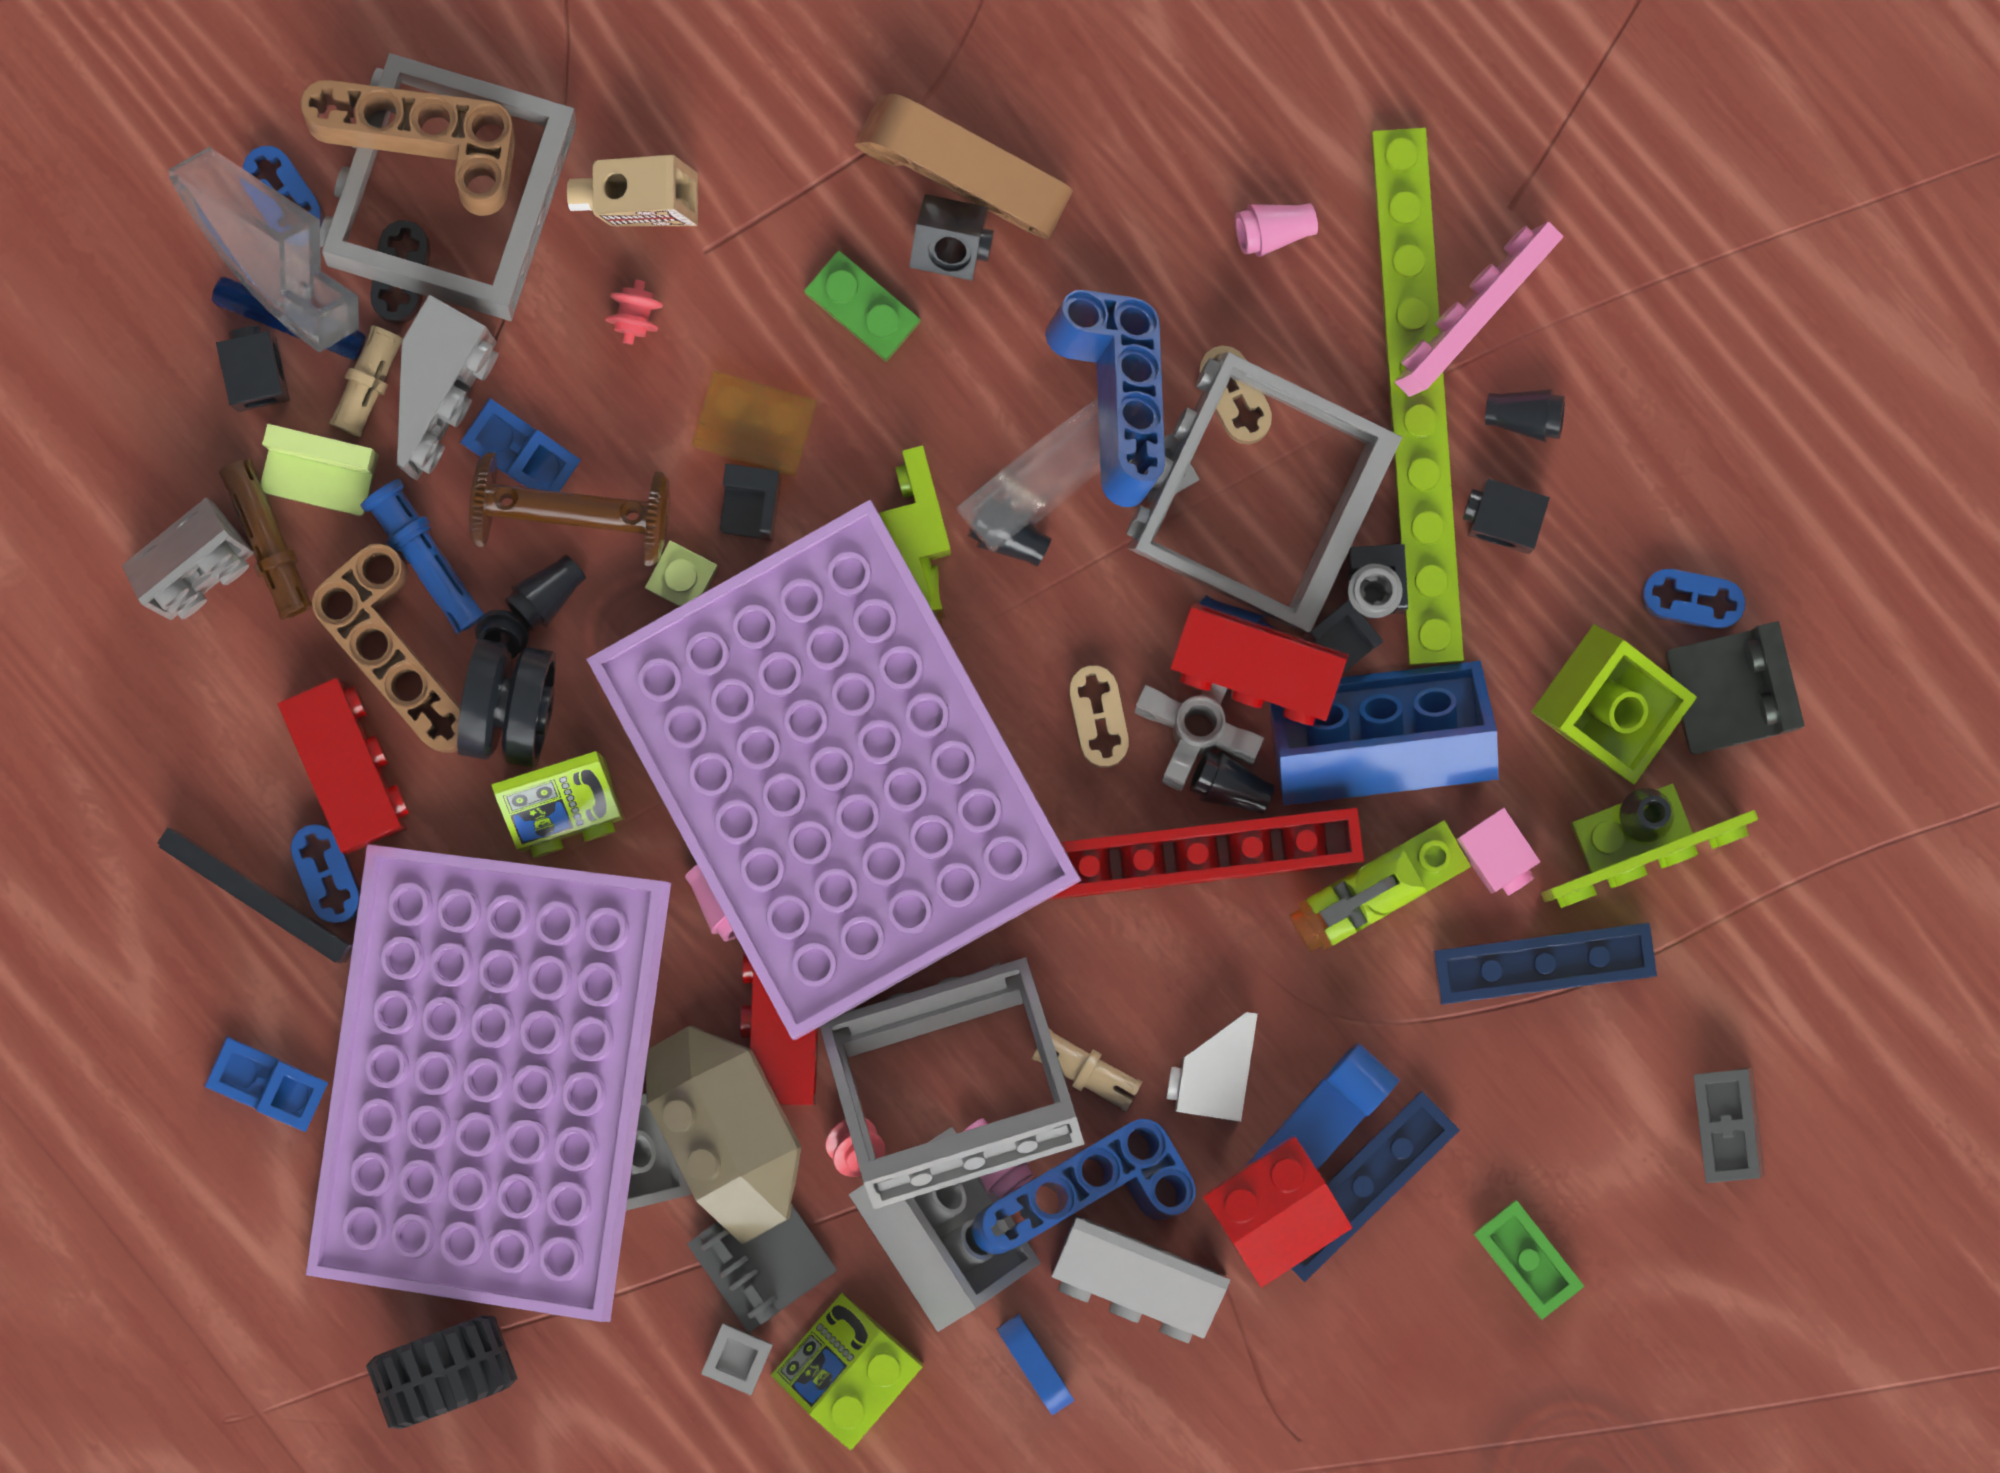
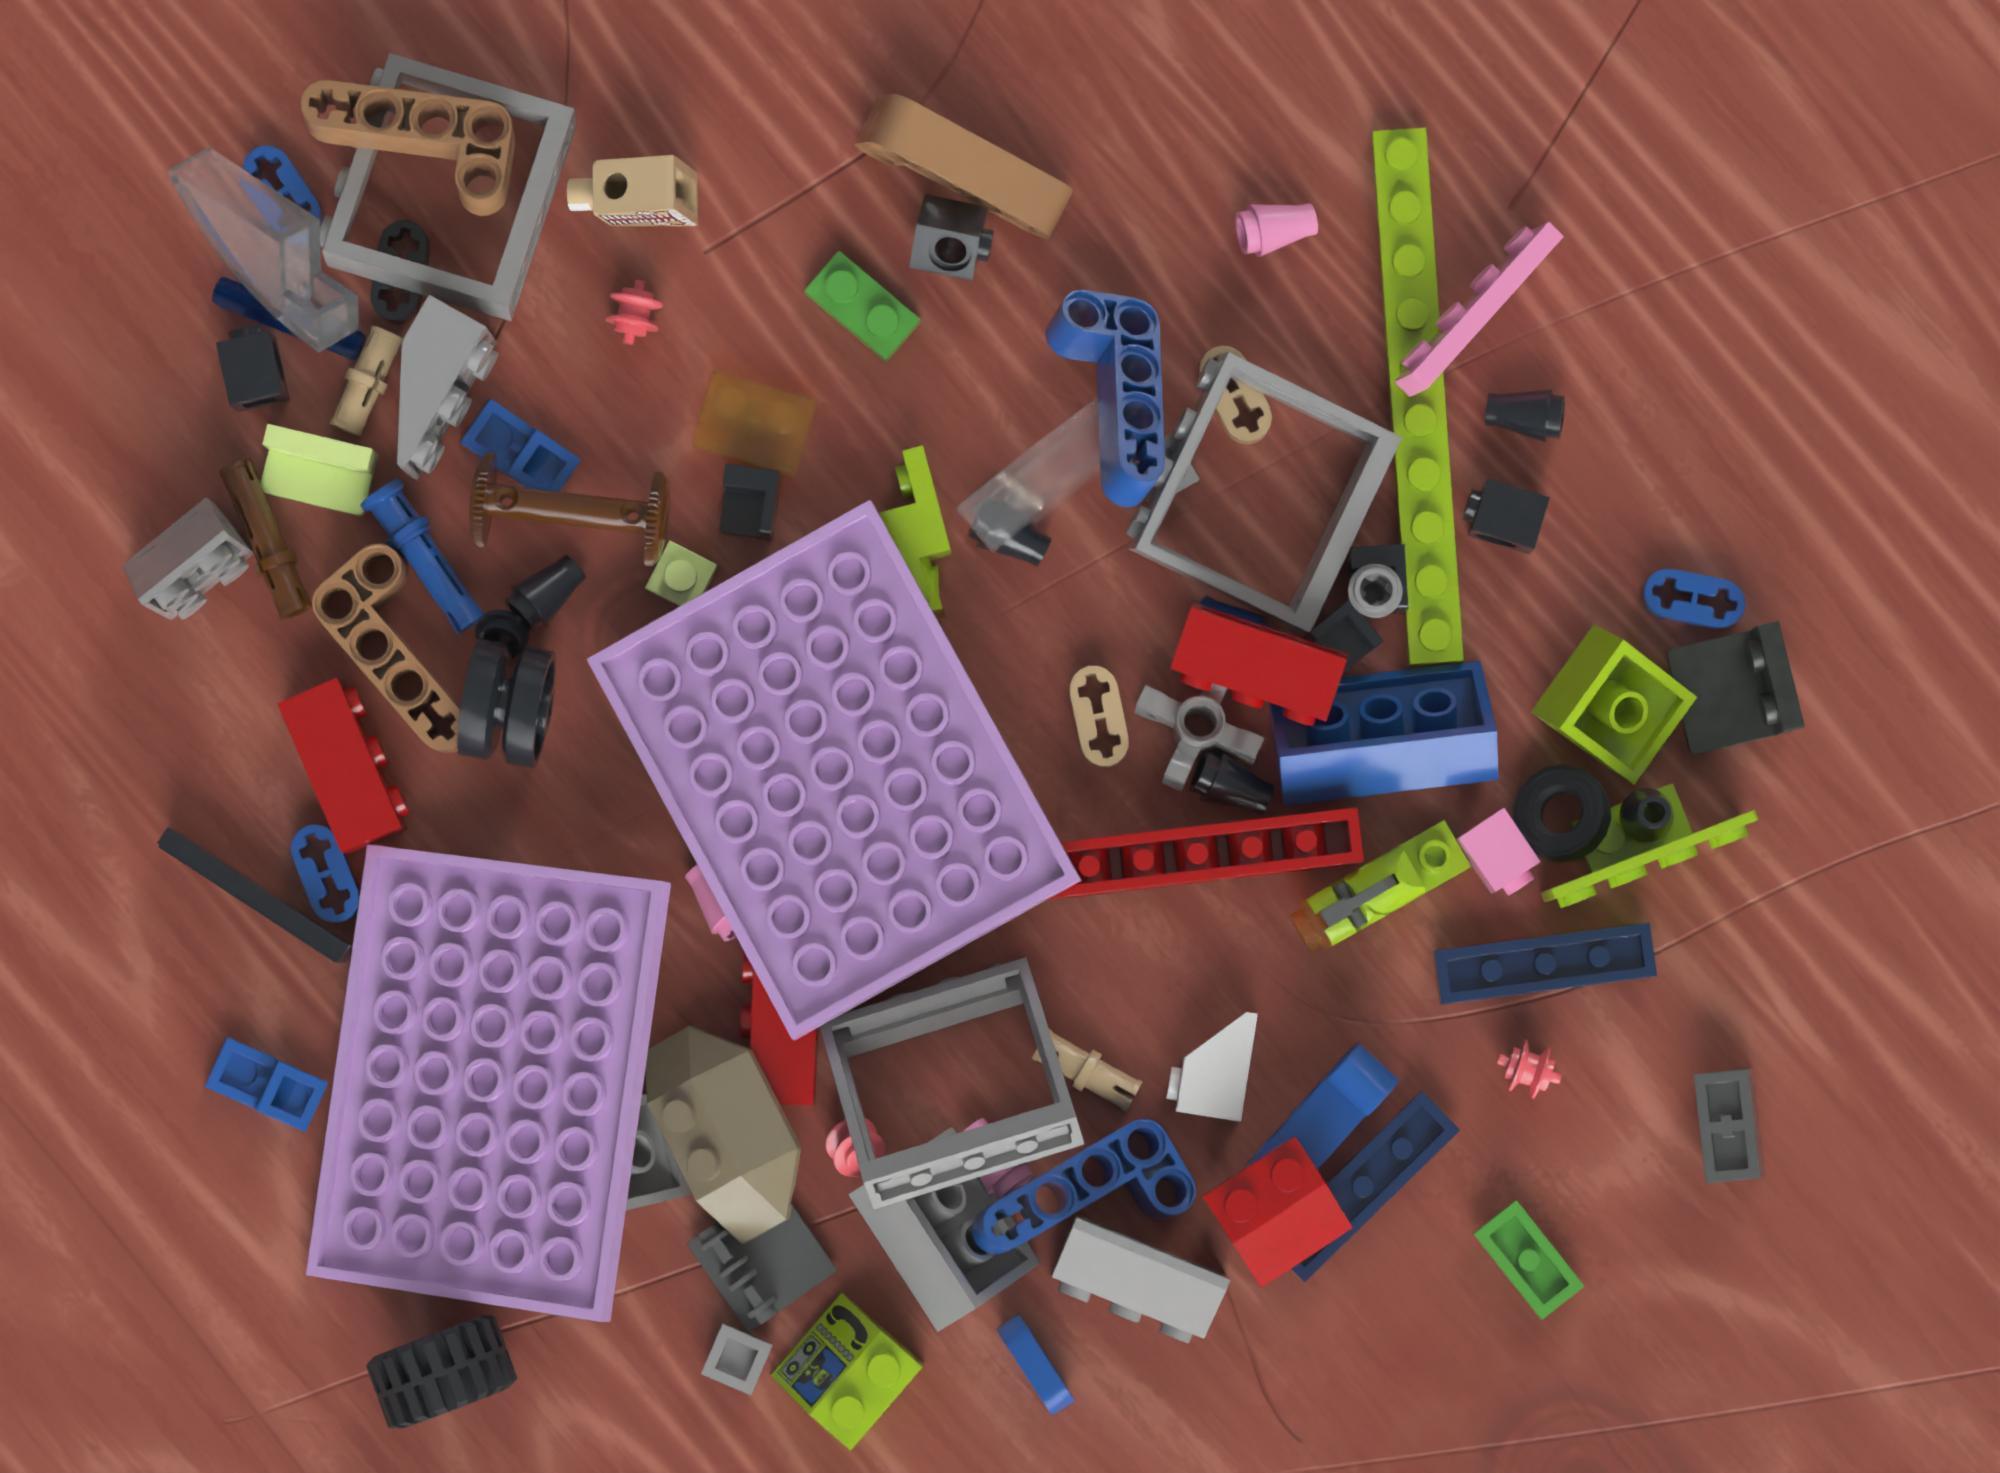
(559, 804): lime slope -> none
(1529, 1069): none -> coral wheel
(1587, 832): none -> black tyre

